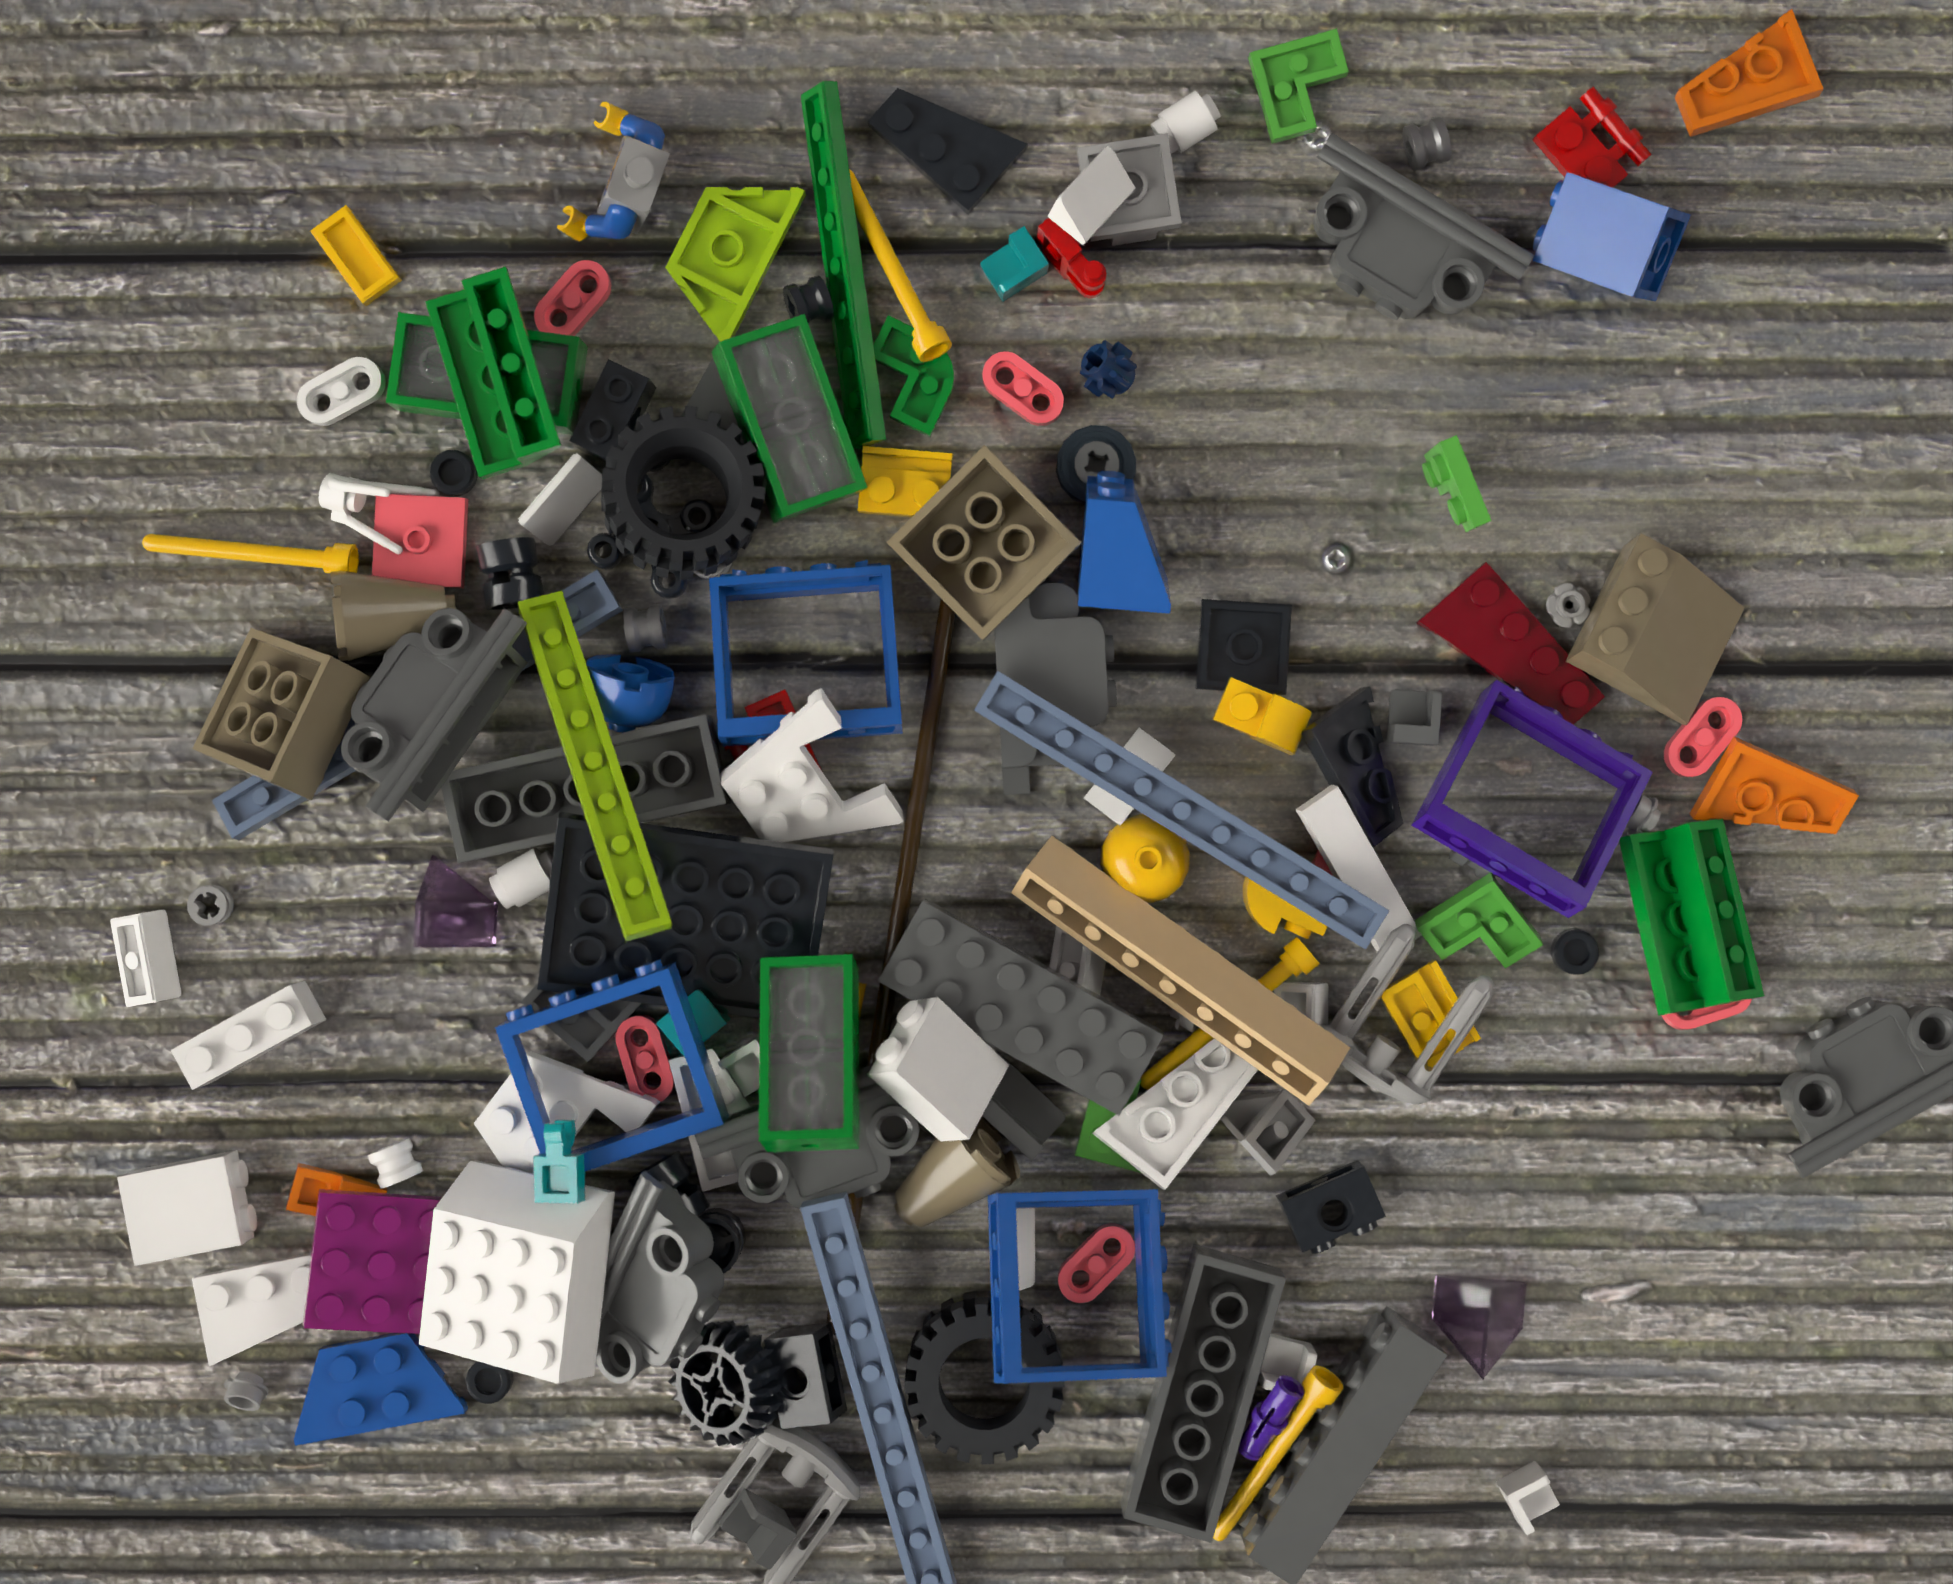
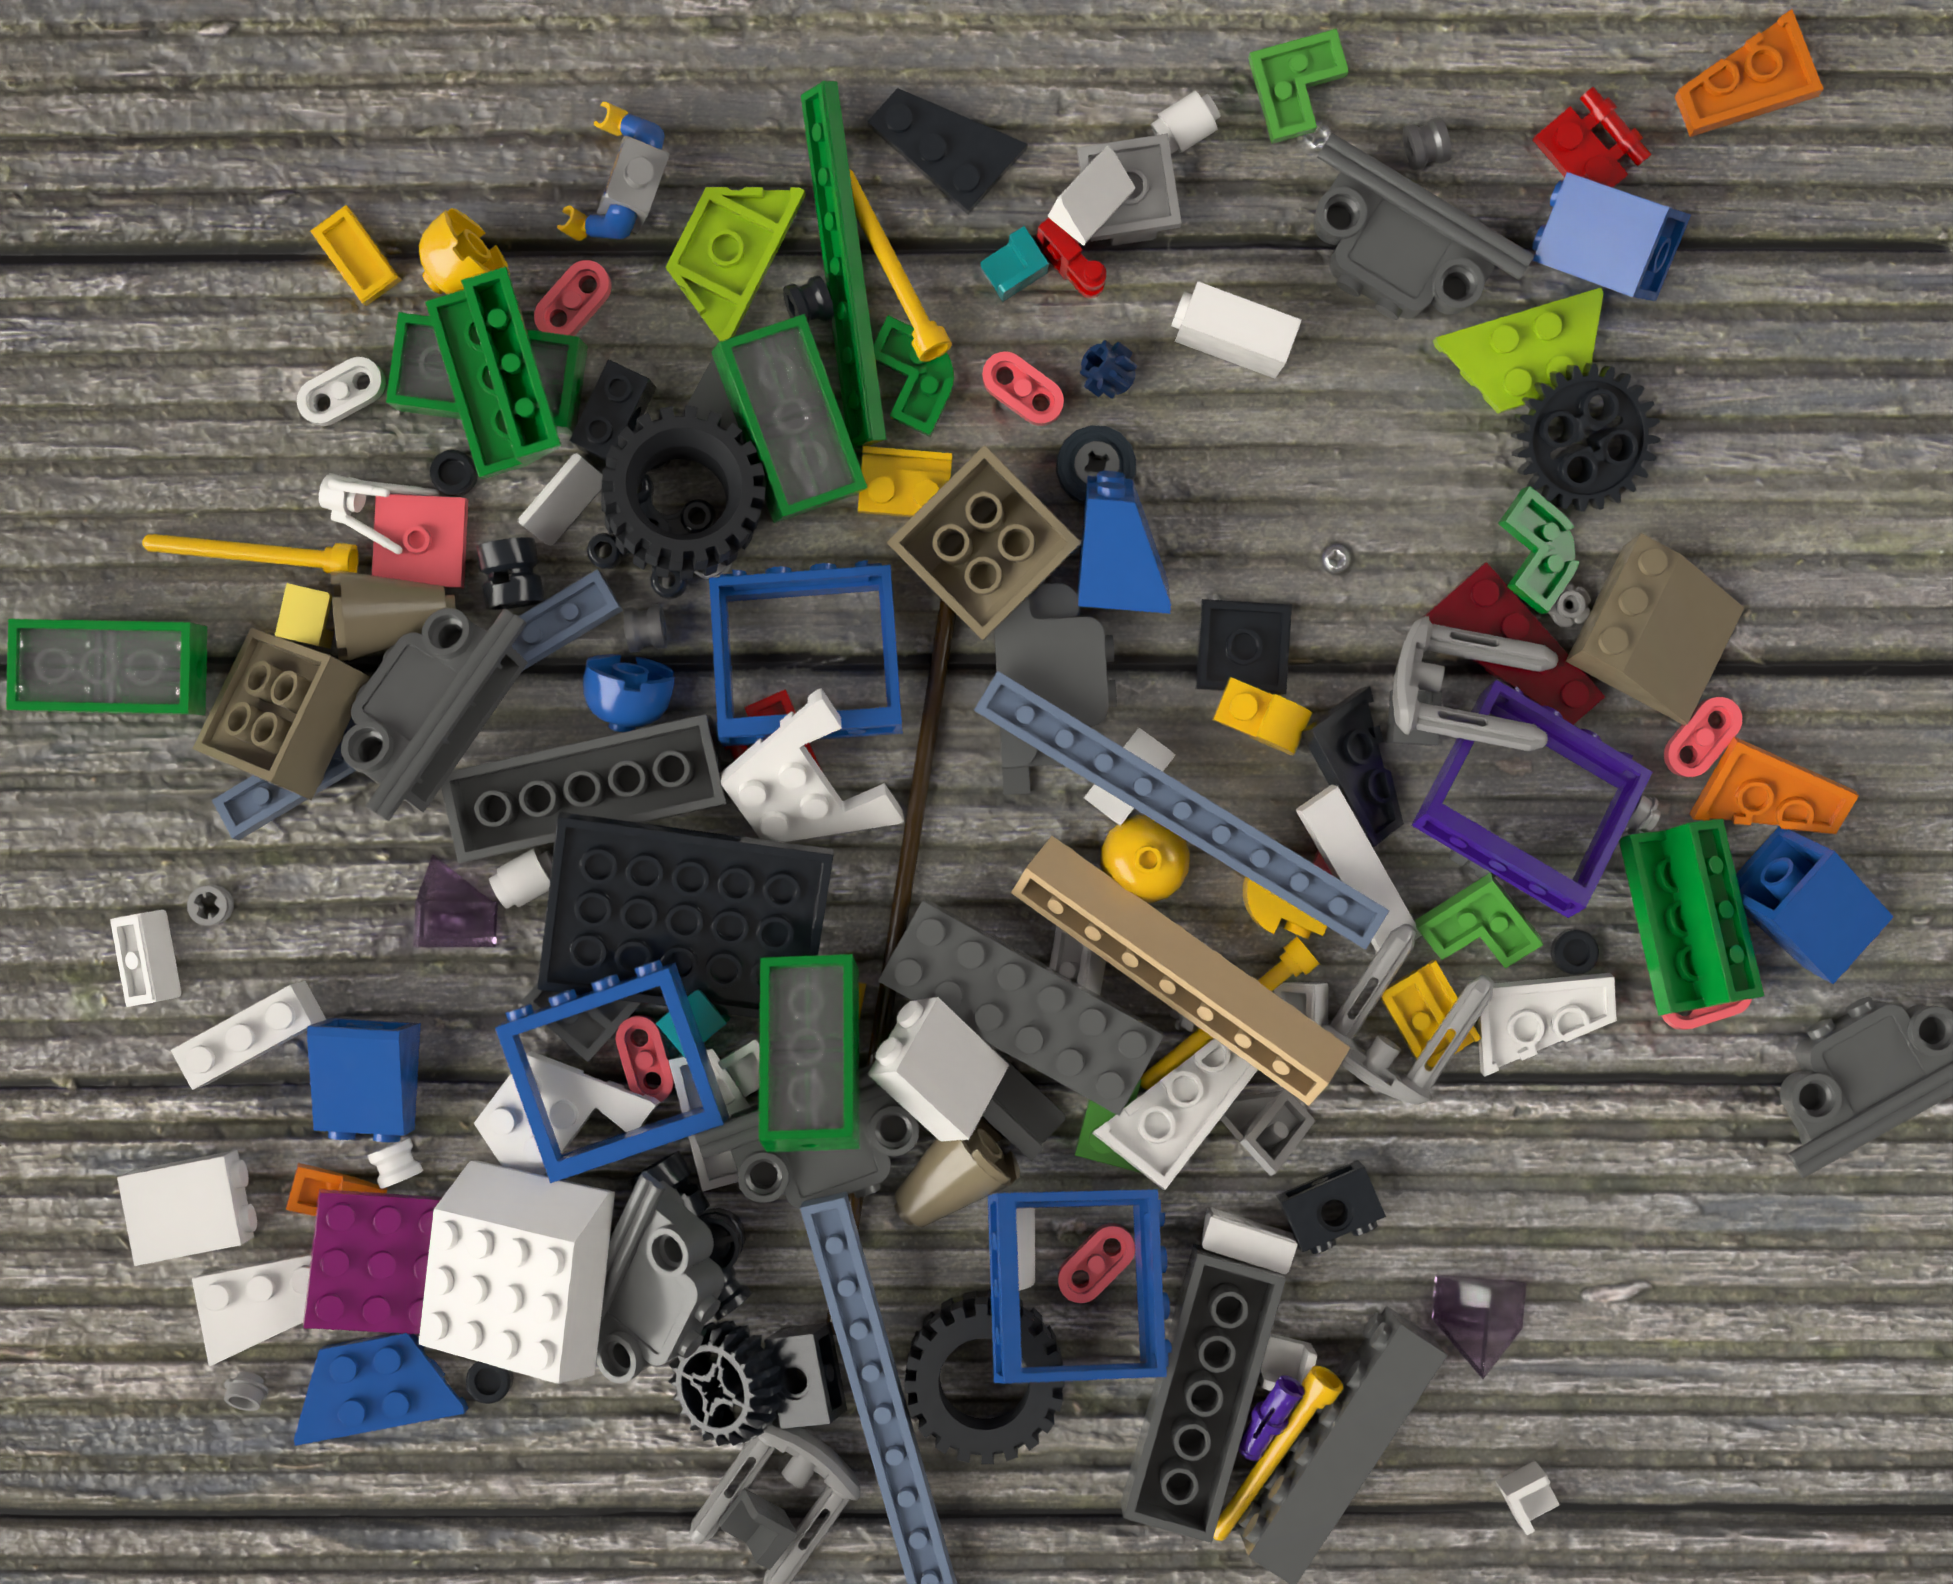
(106, 667): none -> clear brick
(305, 616): none -> light yellow panel
(364, 1077): none -> blue slope
(454, 251): none -> yellow cylinder
(558, 1173): plate -> none
(594, 766): lime plate -> none
(732, 1295): none -> black wheel
(1235, 329): none -> white brick
(1248, 1241): none -> white slope
(1414, 675): none -> light grey piece
(1450, 473): bright green plate -> none
(1524, 347): none -> lime wing
(1542, 1013): none -> white wing
(1552, 549): none -> green plate
(1570, 401): none -> black gear
(1810, 903): none -> blue slope

